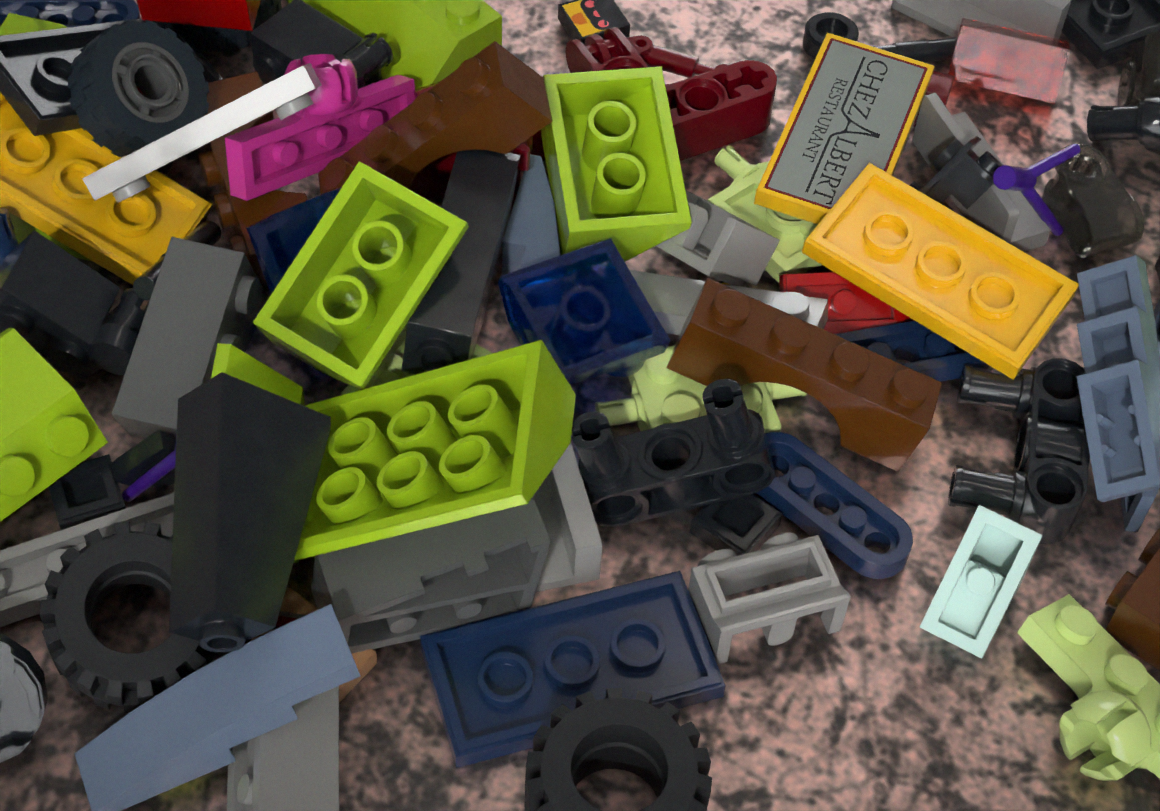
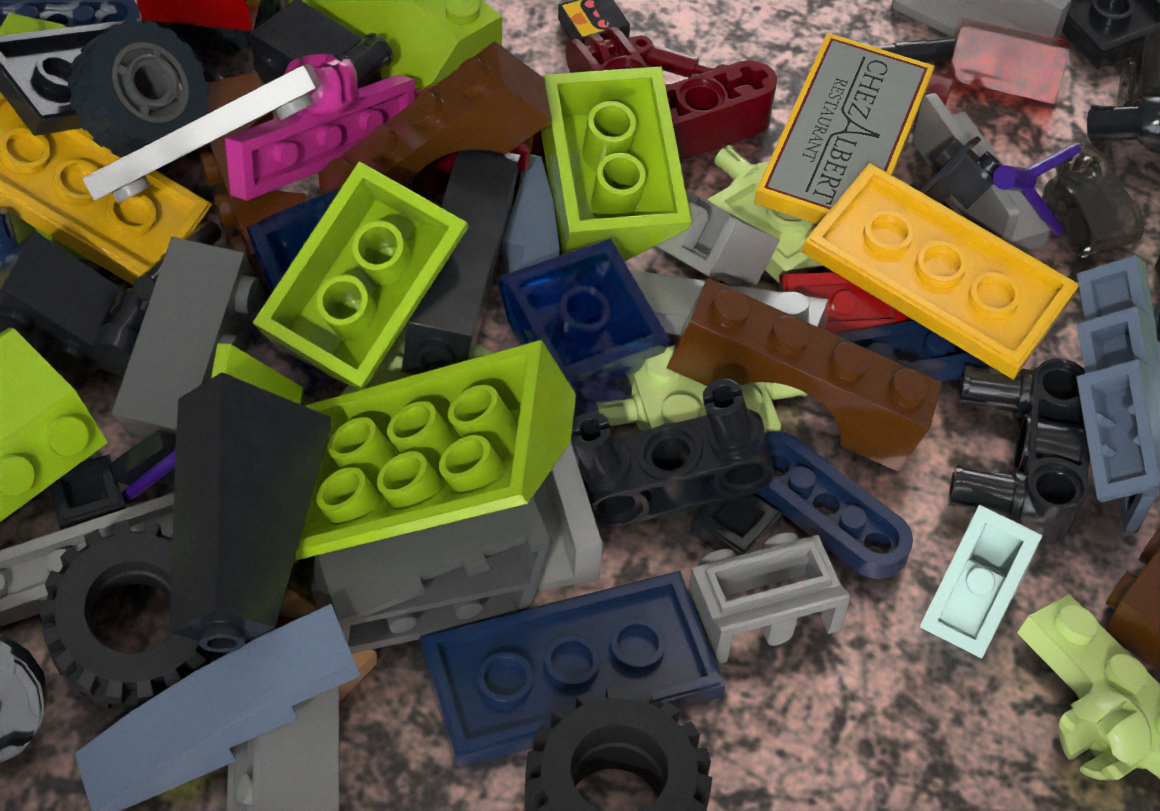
(830, 22): black tile -> none

